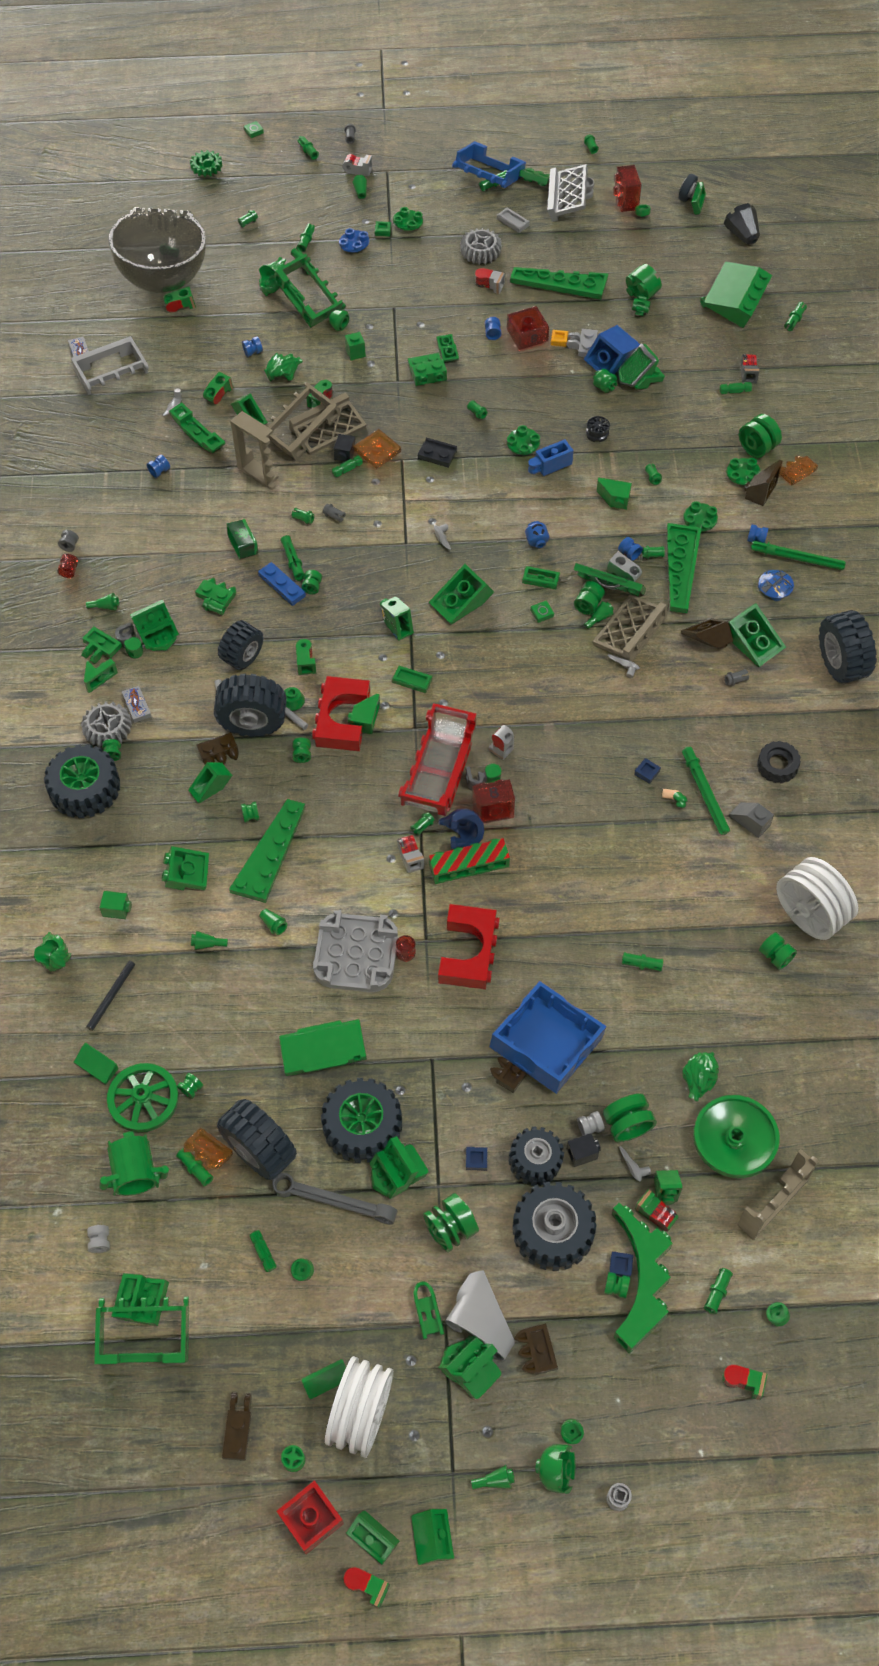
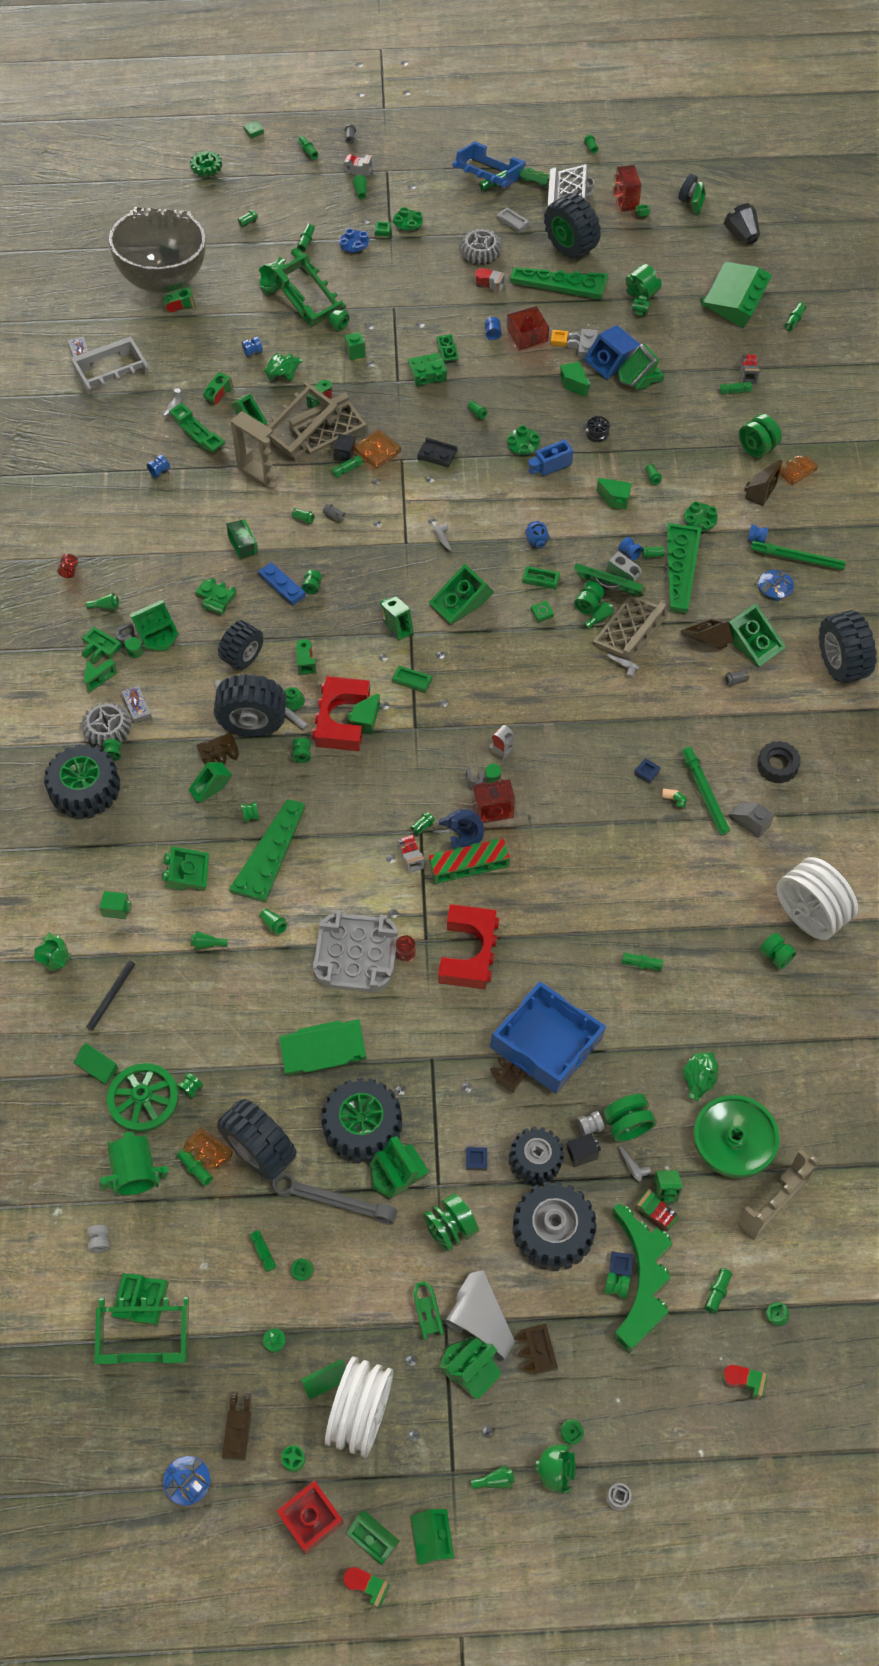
(68, 540): dark grey wheel -> none
(186, 1480): none -> blue dish
(274, 1340): none -> green tile
(297, 571): green pin -> none
(440, 760): windscreen -> none
(572, 225): none -> black wheel
(574, 378): none -> green slope
(605, 380): green piece -> none
(742, 470): green dish -> none

